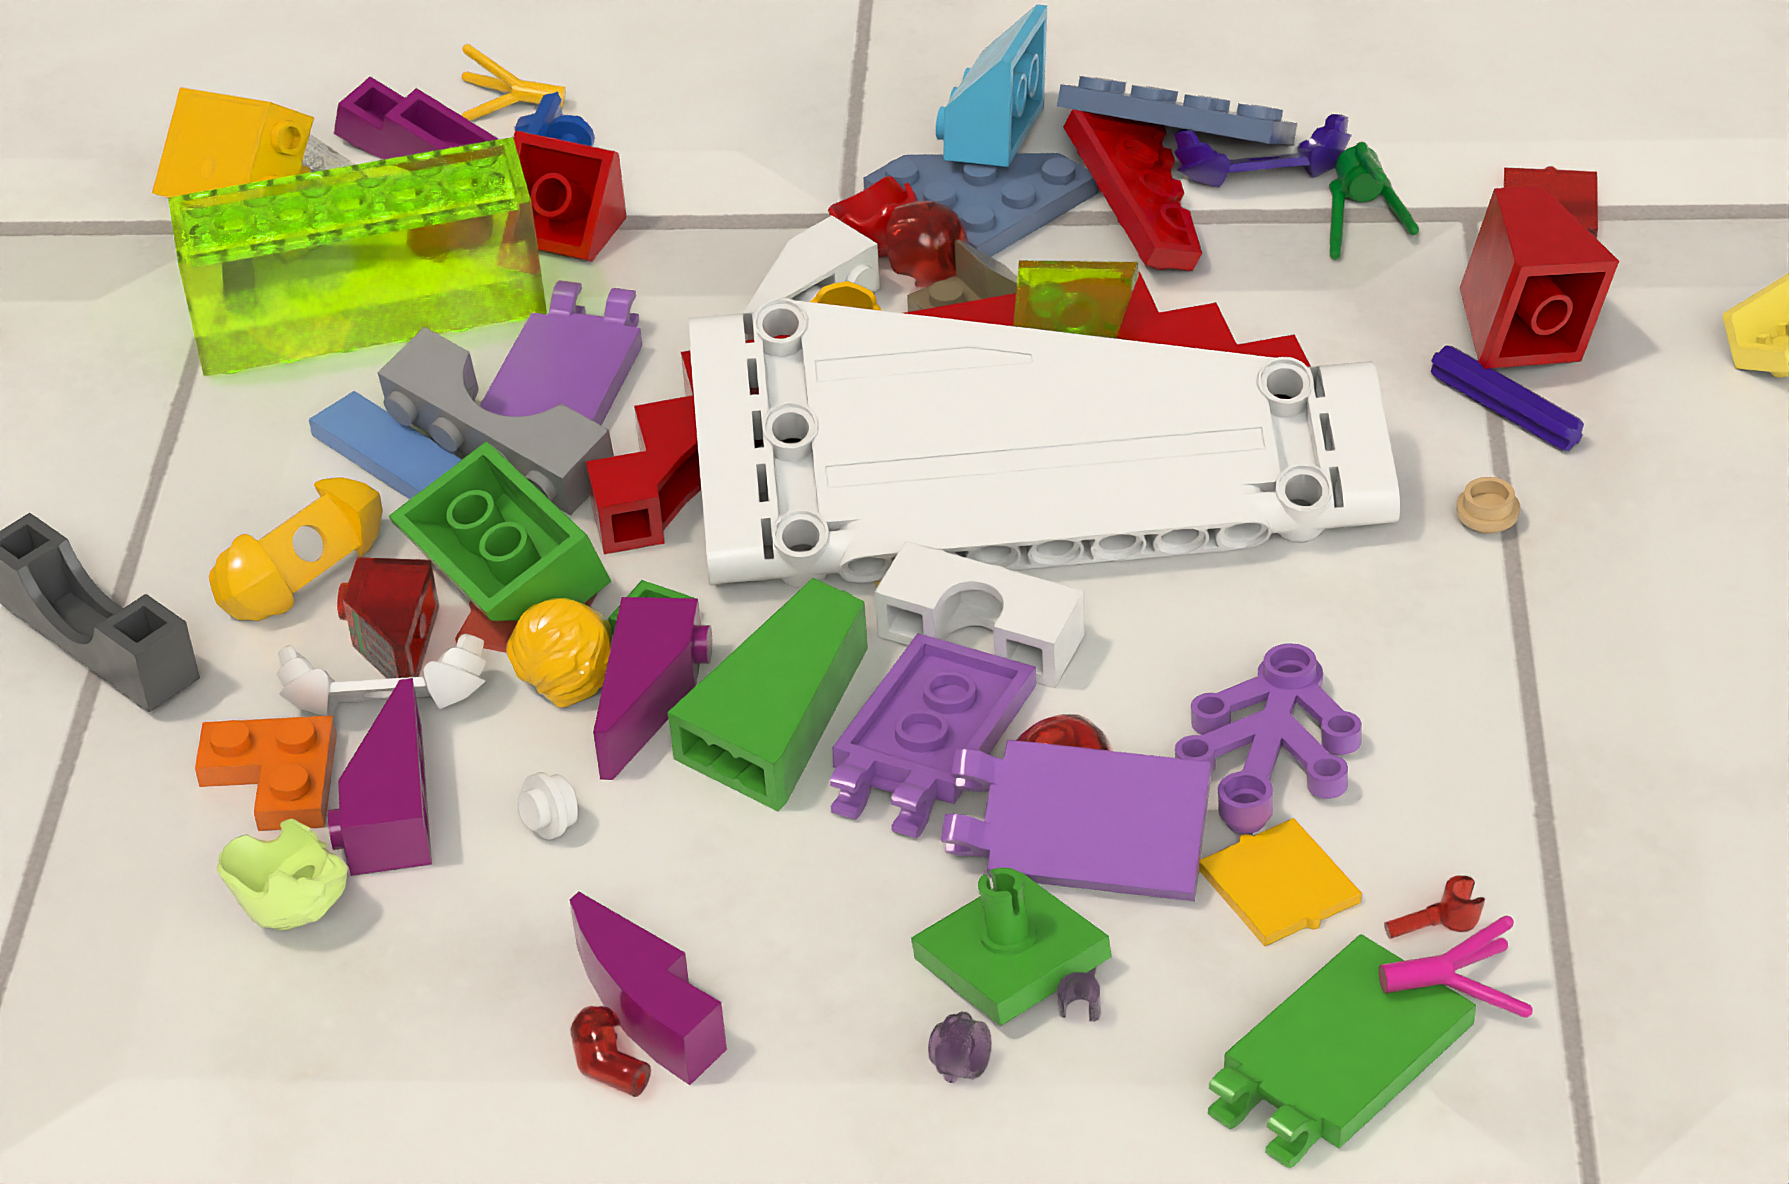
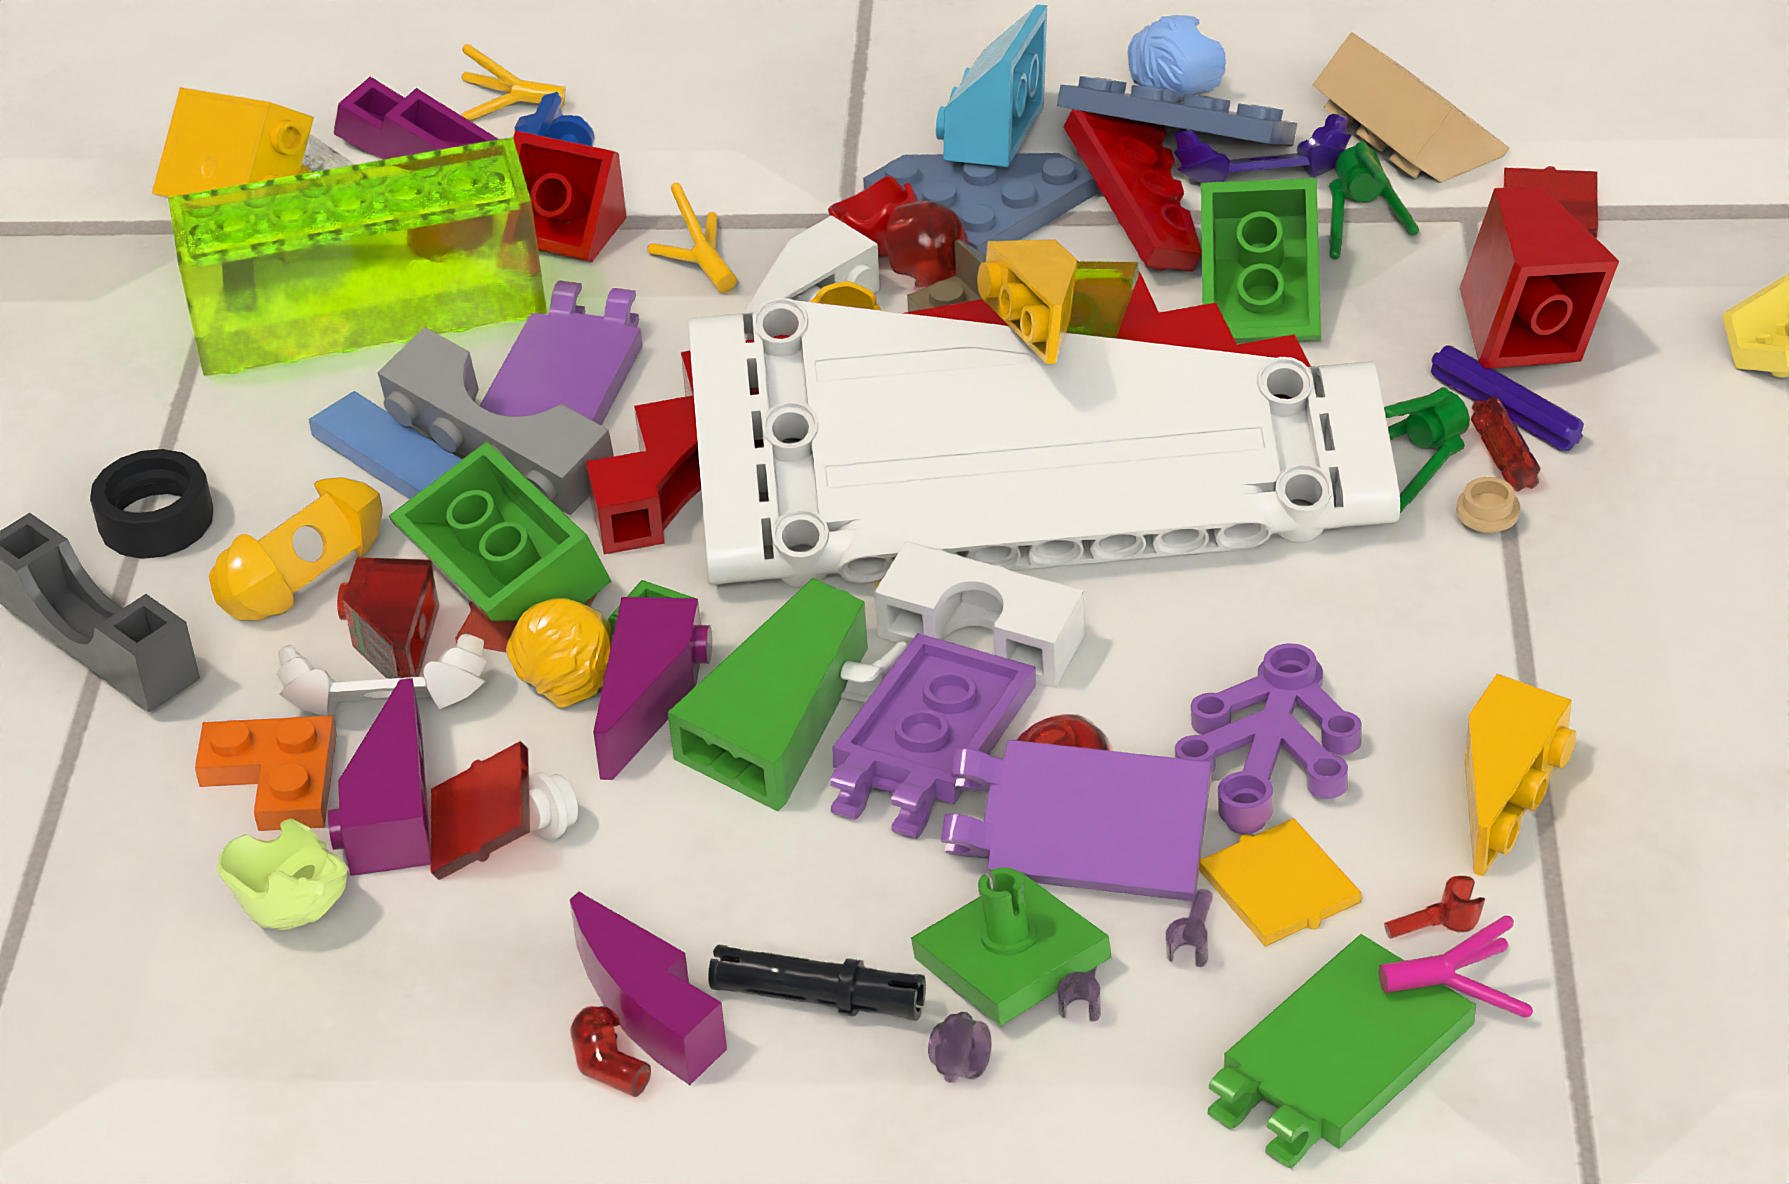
(157, 531): none -> black tyre
(480, 810): none -> clear red piece
(704, 249): none -> yellow plant
(844, 986): none -> black pin
(865, 678): none -> white hand
(1031, 290): none -> yellow slope
(1176, 57): none -> light blue hair
(1191, 929): none -> clear purple hand
(1262, 257): none -> bright green slope
(1404, 114): none -> tan slope
(1432, 423): none -> green plant
(1505, 443): none -> clear red axle
(1510, 750): none -> yellow slope

